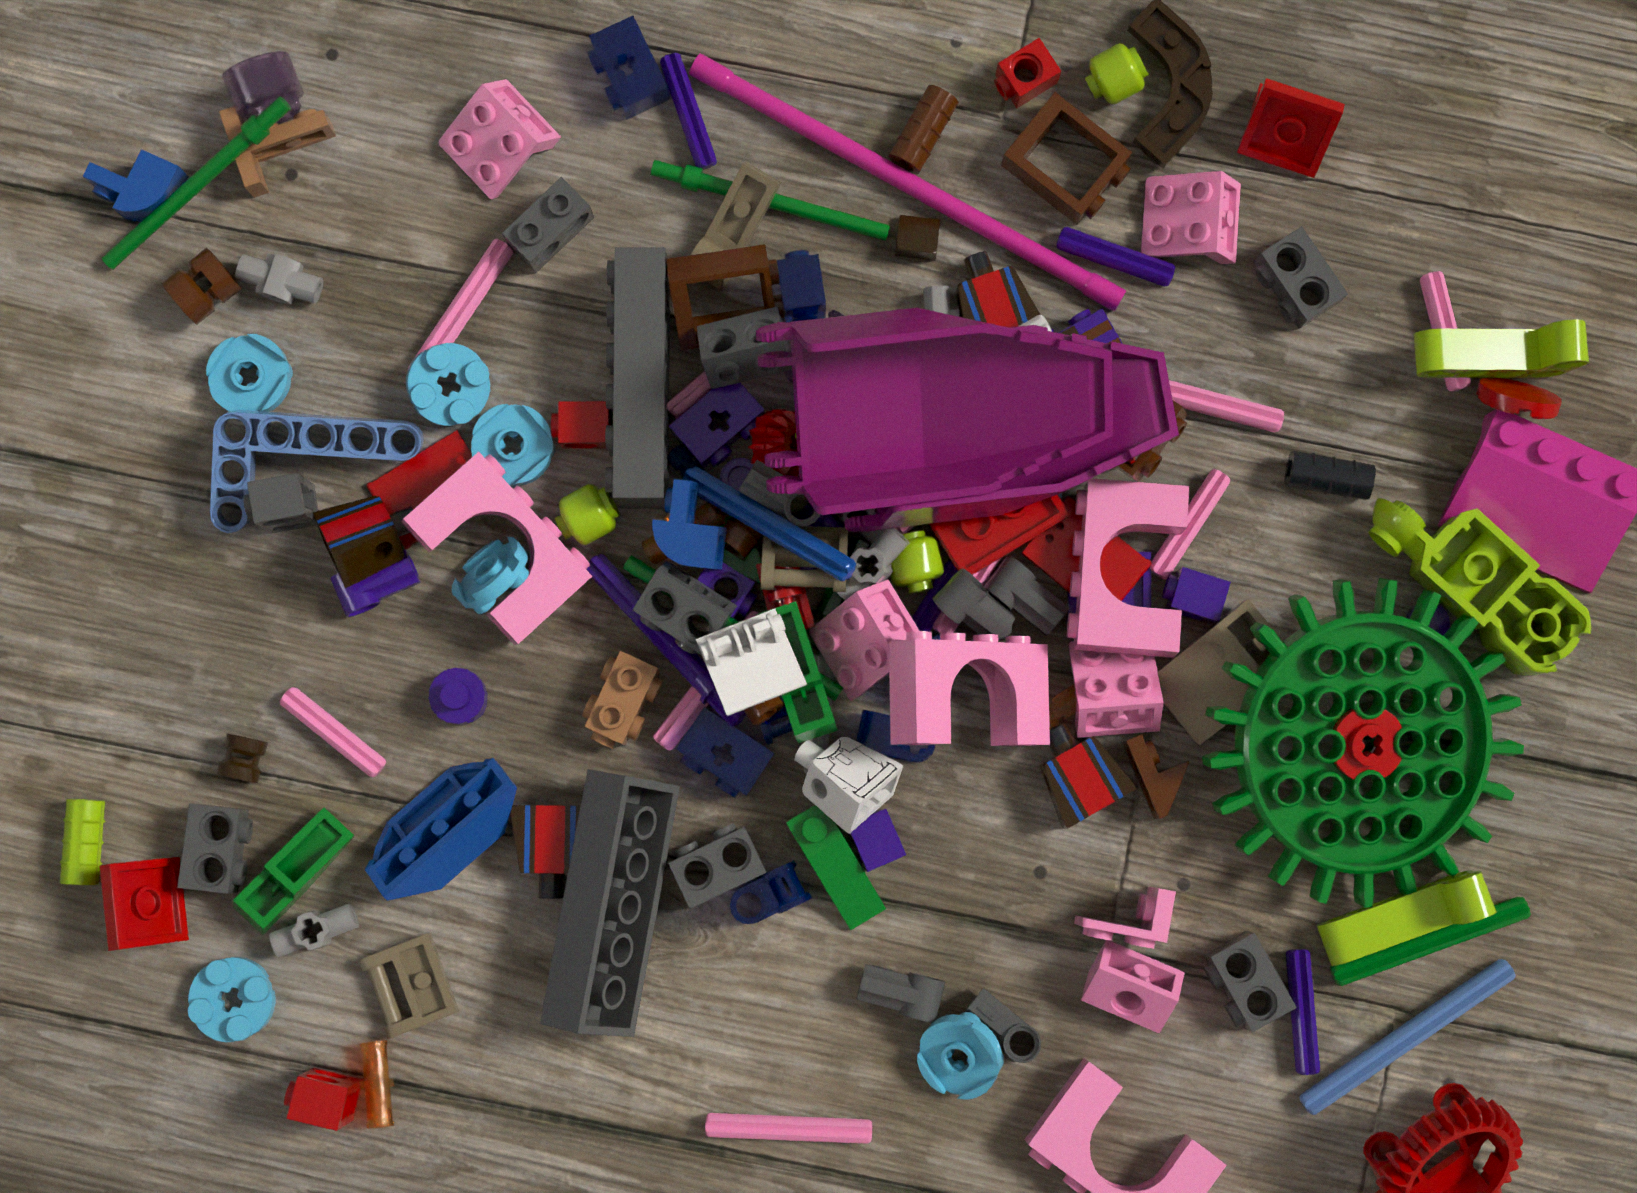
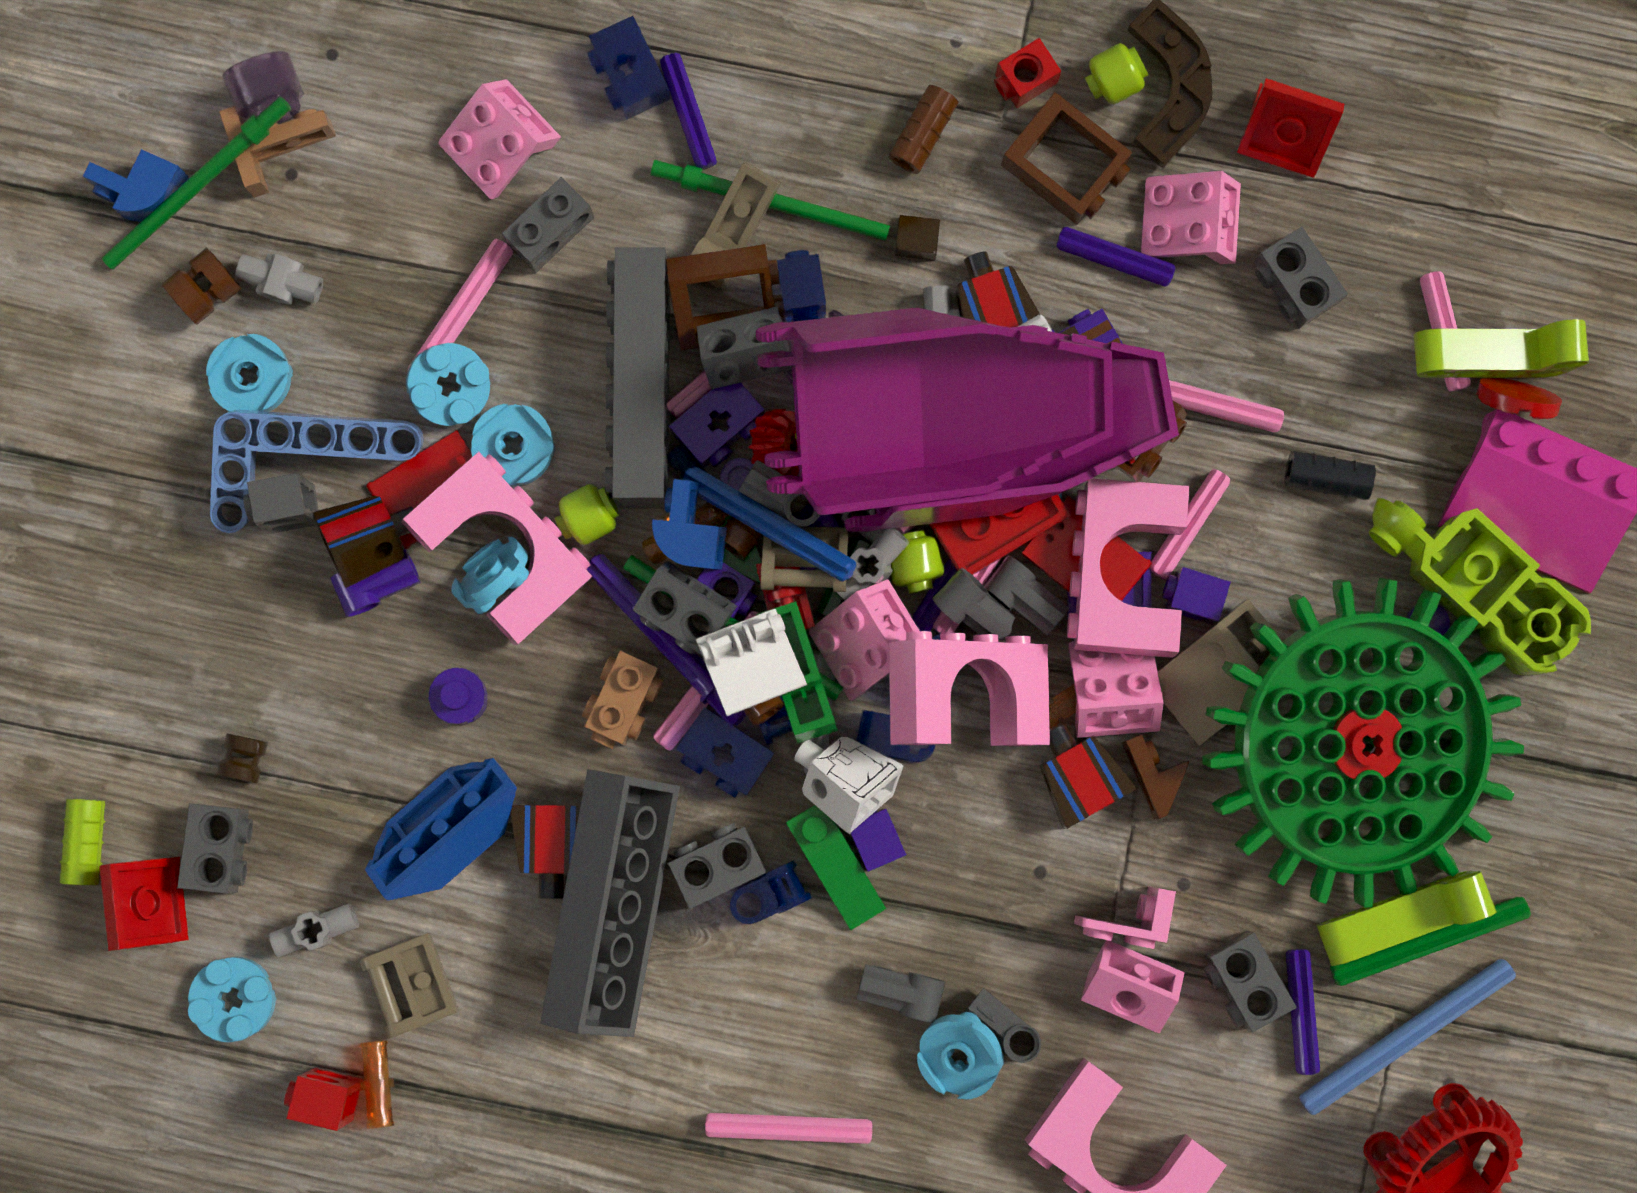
(292, 871): green slope -> none
(332, 732): bright pink axle -> none
(580, 424): red brick -> none
(726, 81): dark pink piece -> none

